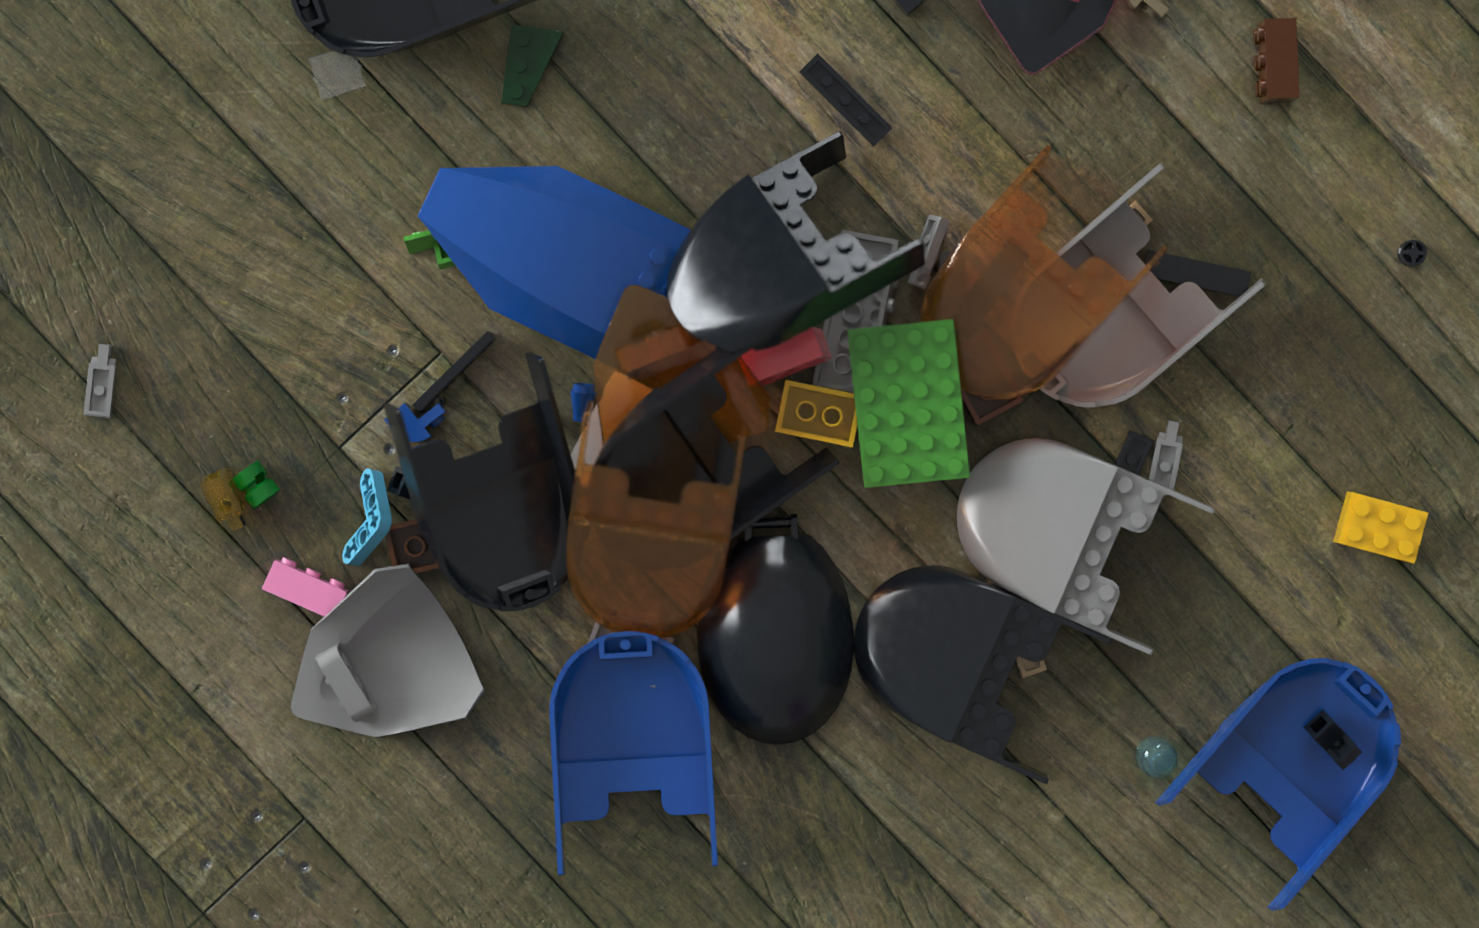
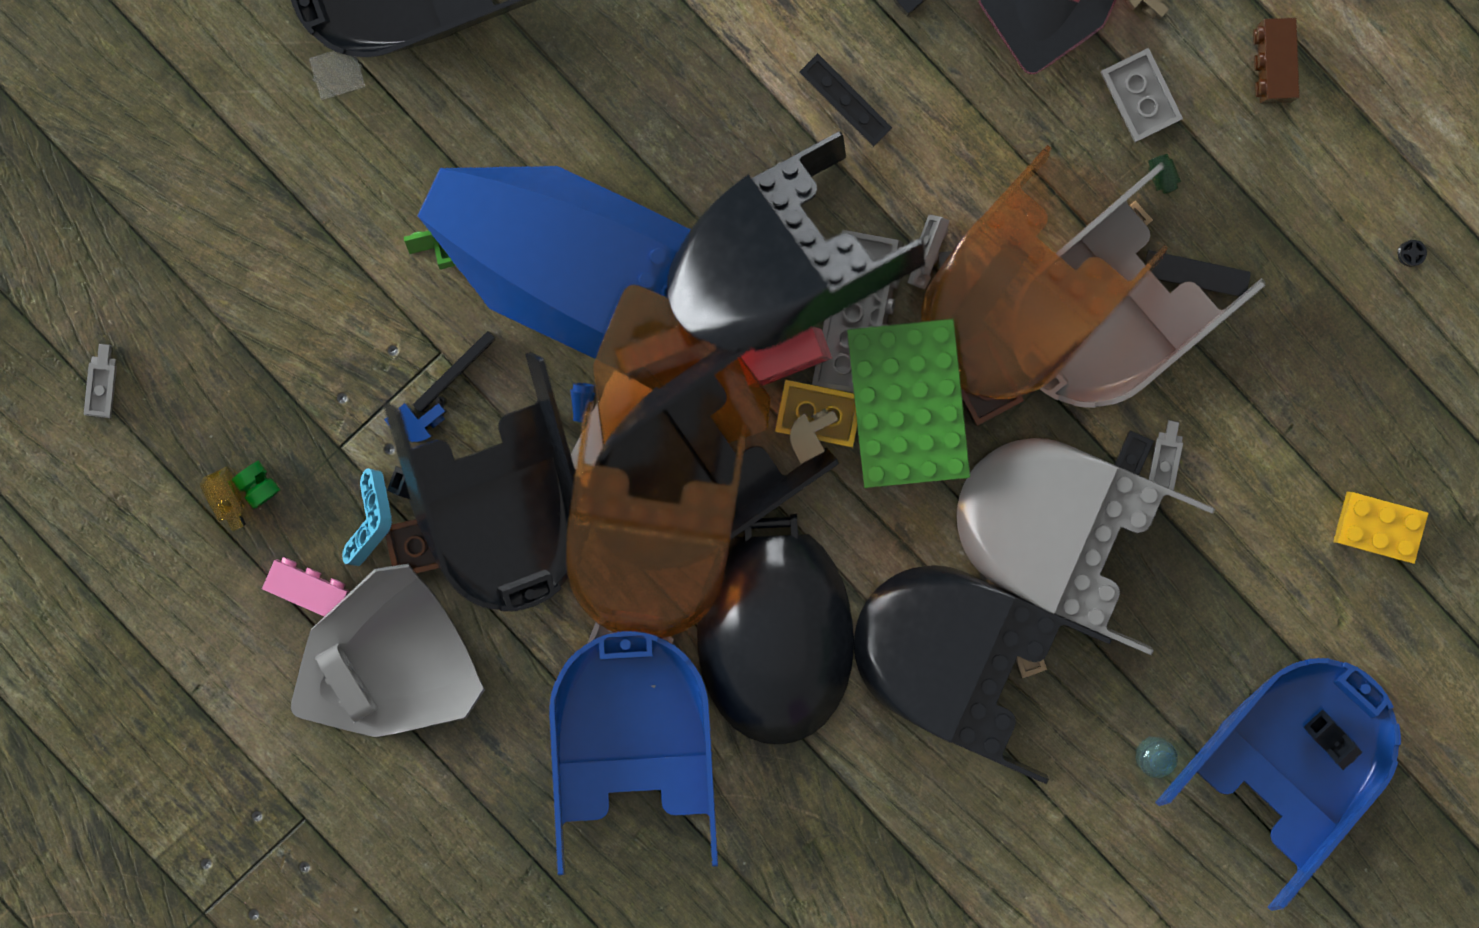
(527, 59): dark green wing -> none
(803, 434): none -> dark tan brick
(1141, 95): none -> light grey plate
(1168, 177): none -> clear green brick

